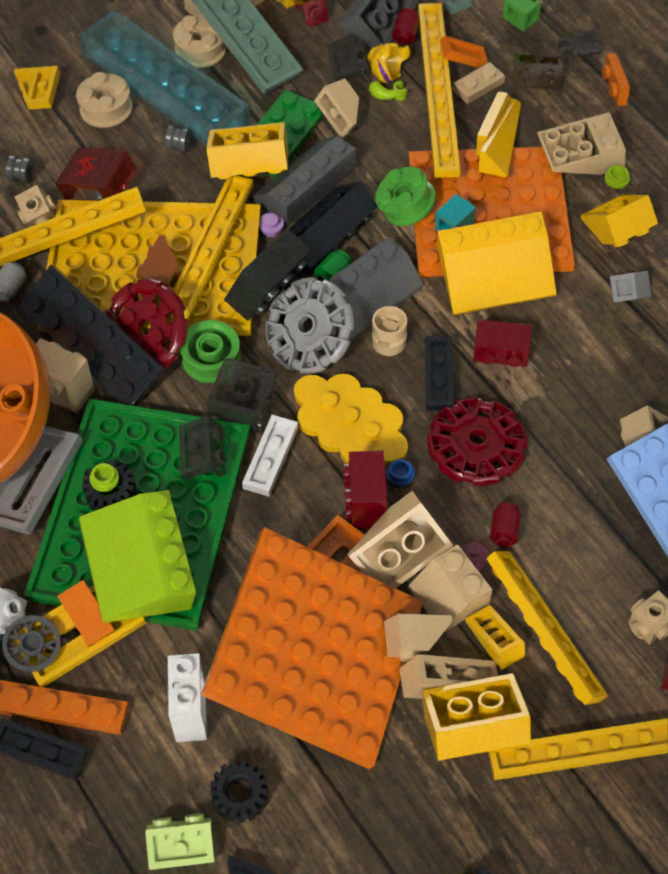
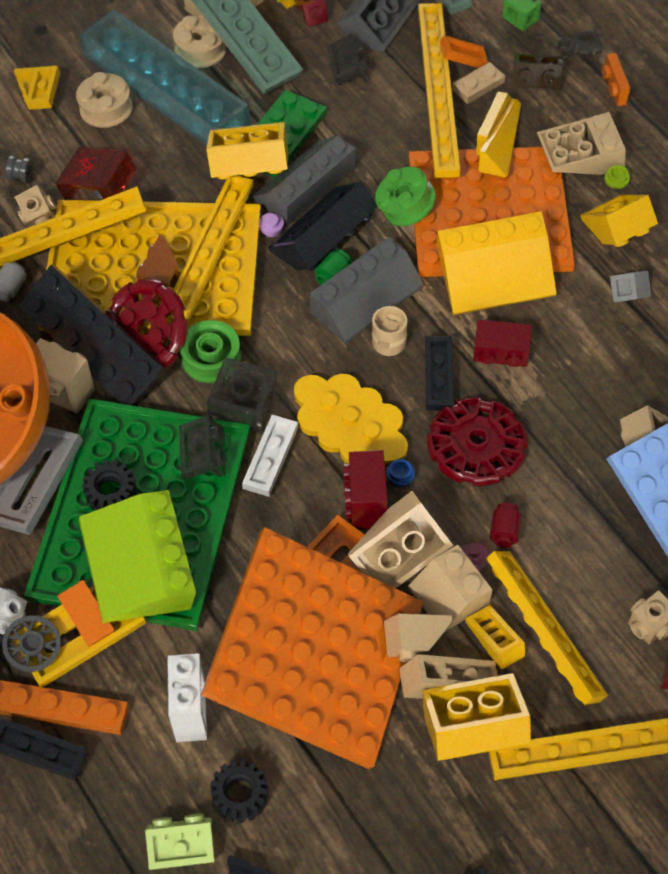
(104, 477): lime plate -> none
(178, 138): dark grey wheel -> none
(268, 275): pearl dark grey brick -> none
(322, 330): light grey plate -> none
(339, 106): tan slope -> none
(383, 93): lime arm -> none
(387, 60): yellow hair -> none
(405, 26): dark red brick -> none
(455, 214): teal brick -> none

